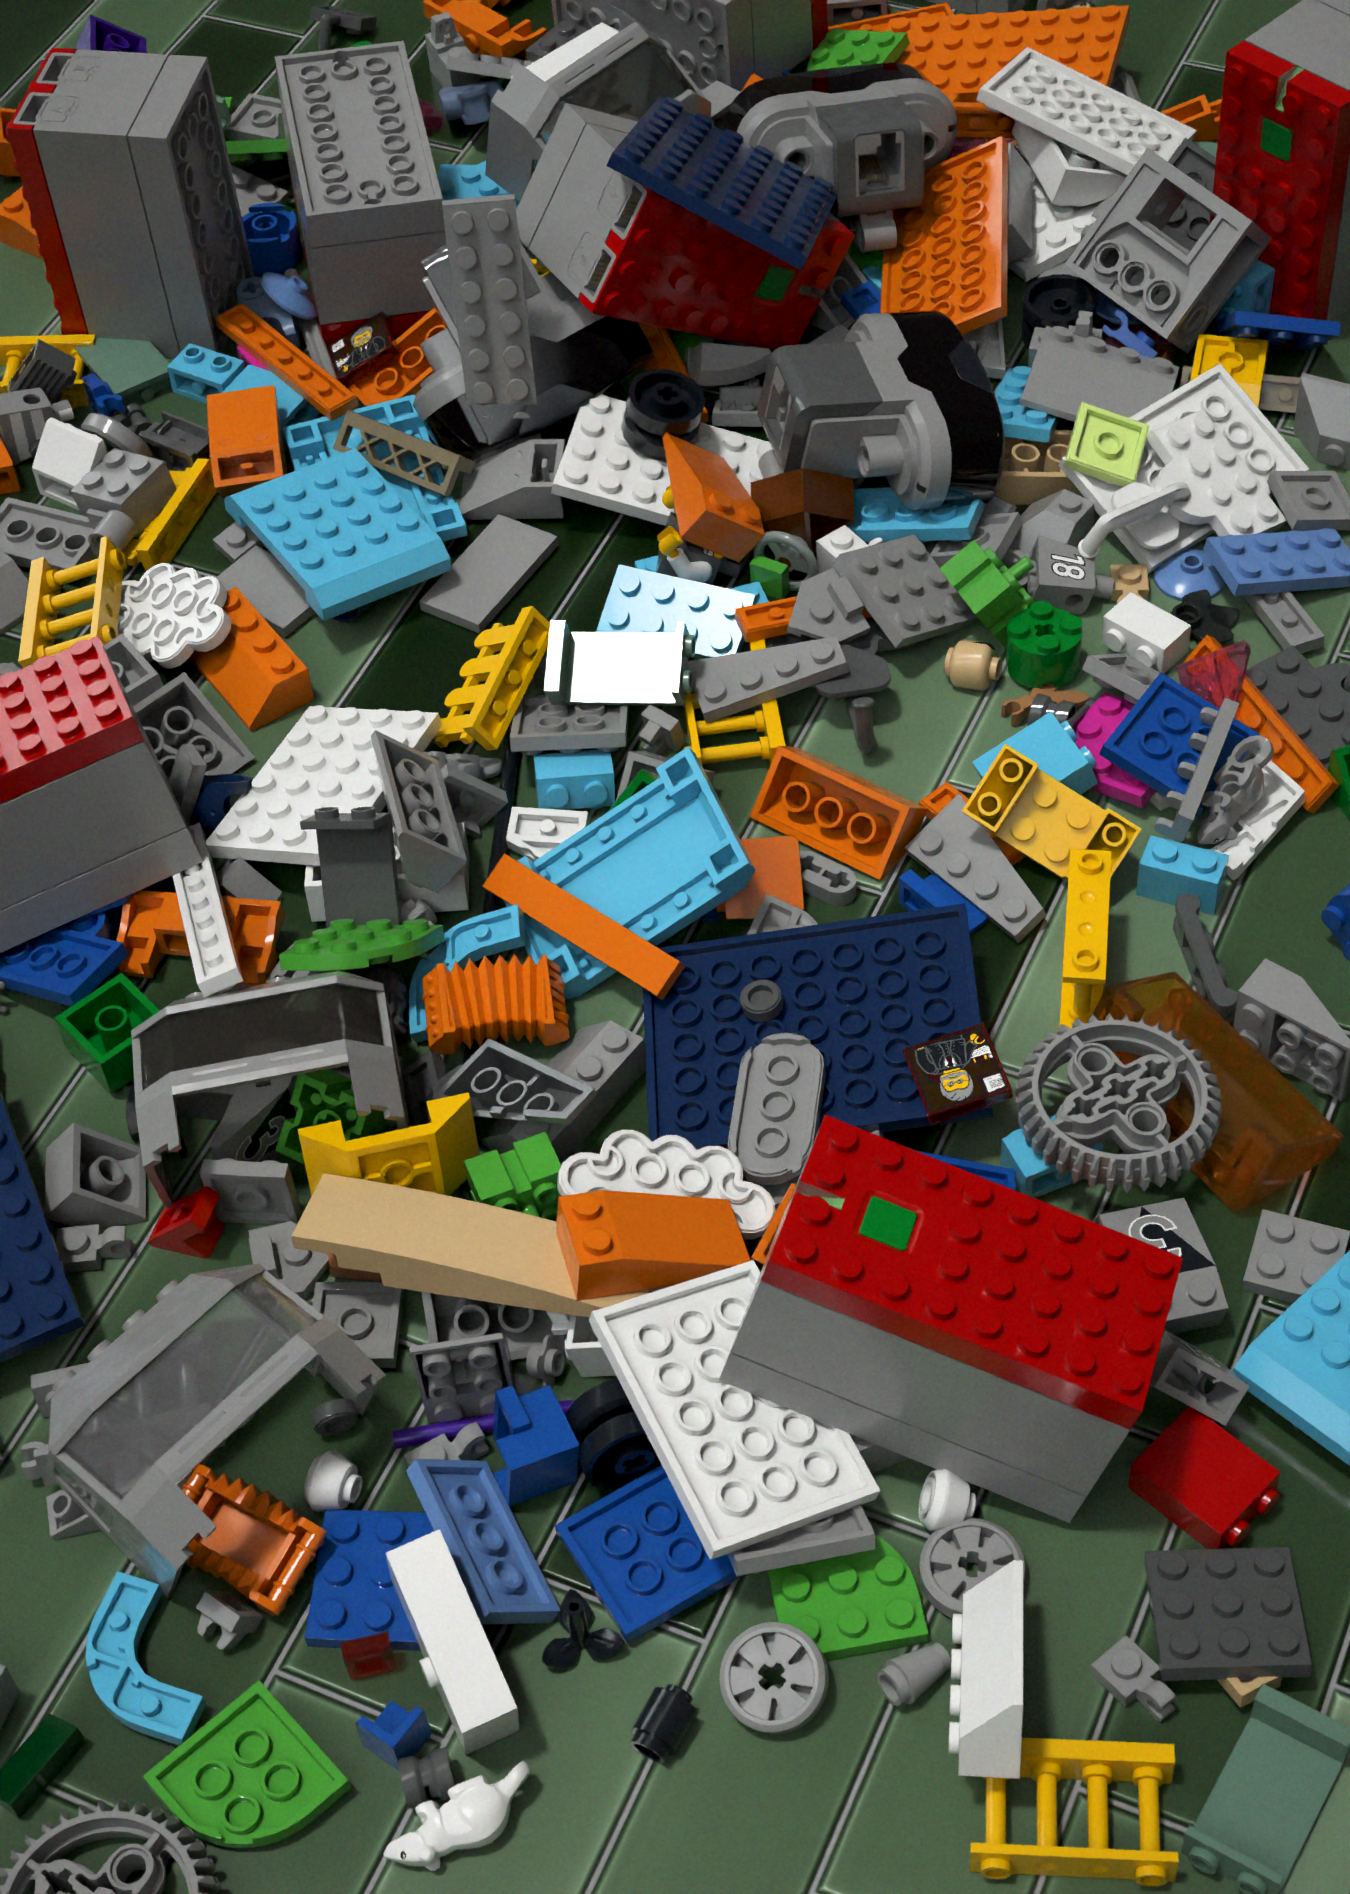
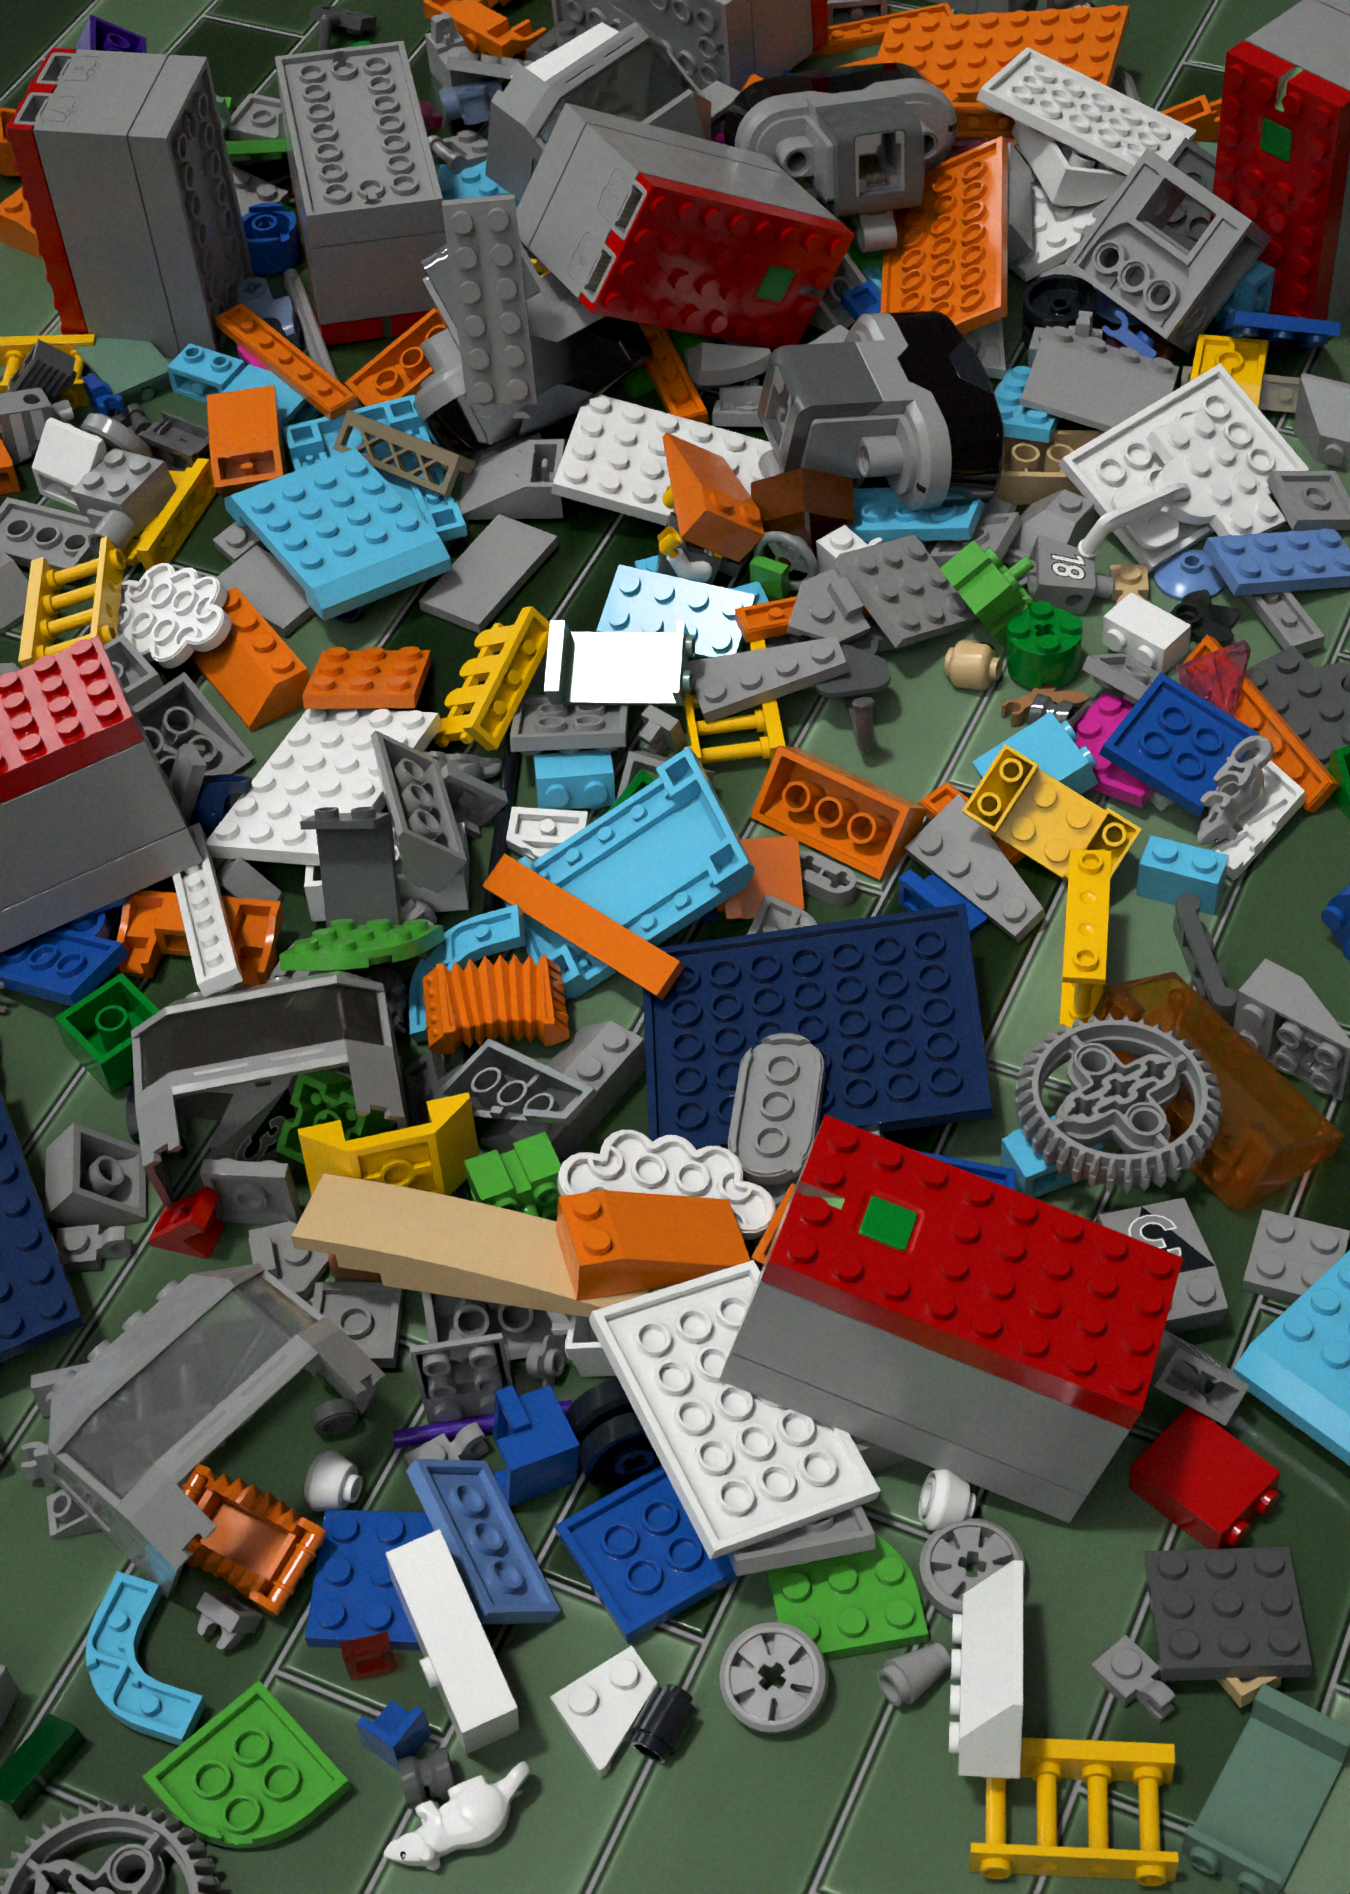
(290, 294): medium blue dish -> none
(363, 350): tile -> none
(367, 678): none -> orange plate
(460, 151): none -> light grey plate
(576, 1619): black plant -> none
(605, 1706): none -> white wing
(660, 404): black wheel -> none
(725, 180): dark blue plate -> none
(761, 1000): dark grey tile -> none
(857, 48): bright green plate -> none
(957, 1073): tile -> none
(1106, 445): yellowish green tile -> none
(1200, 773): light grey hinge -> none

